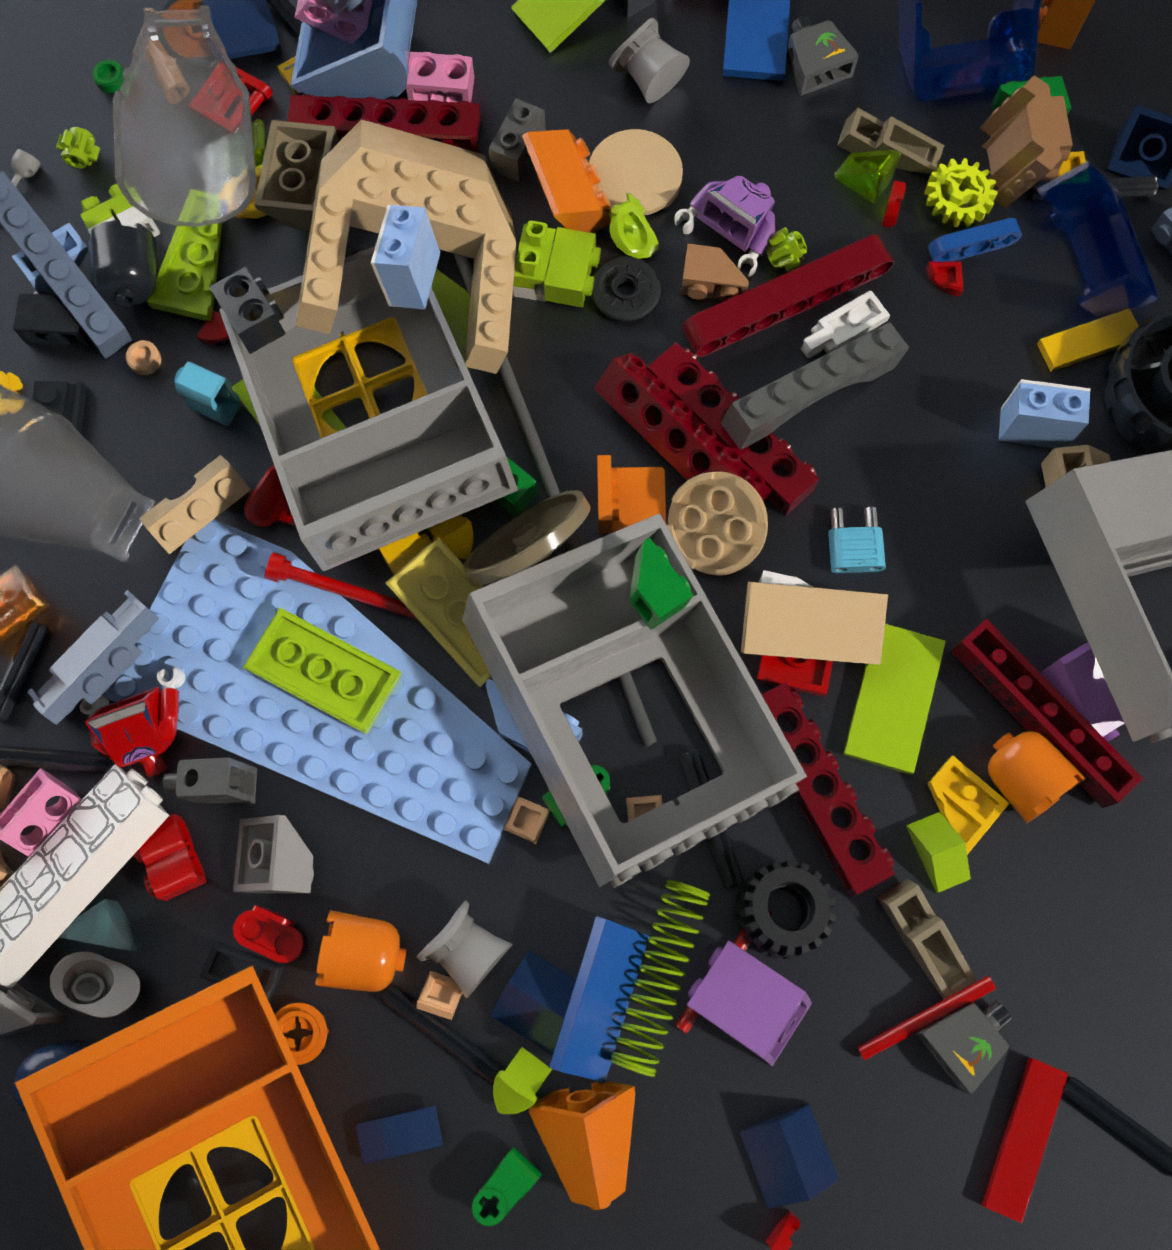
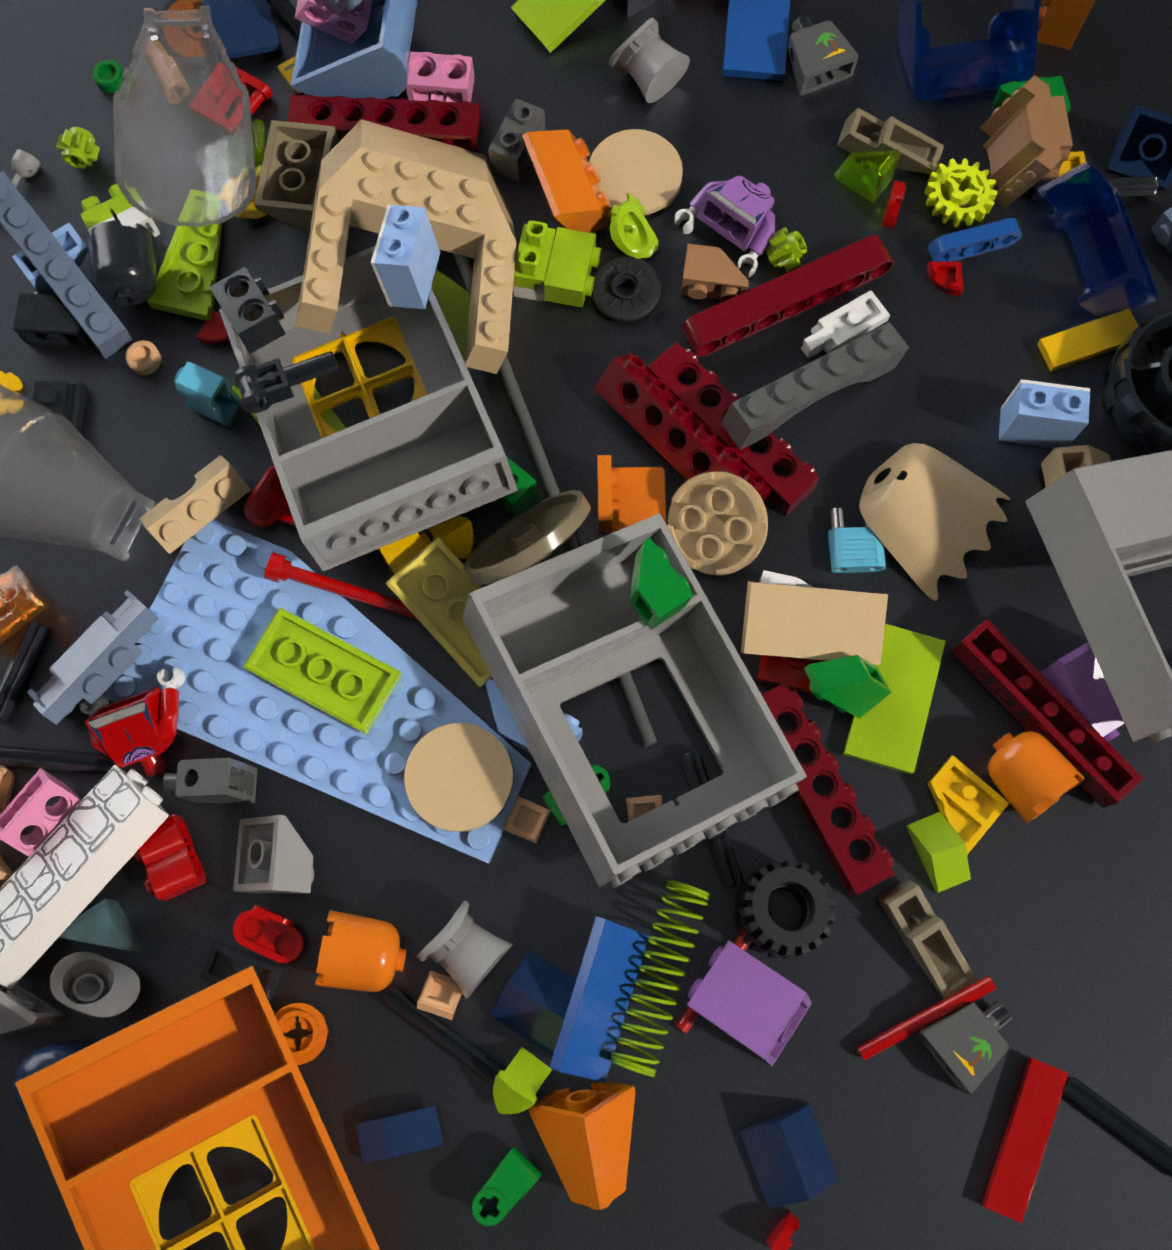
(274, 382): none -> black connector
(458, 777): none -> tan tile
(848, 684): none -> green slope
(930, 514): none -> tan piece

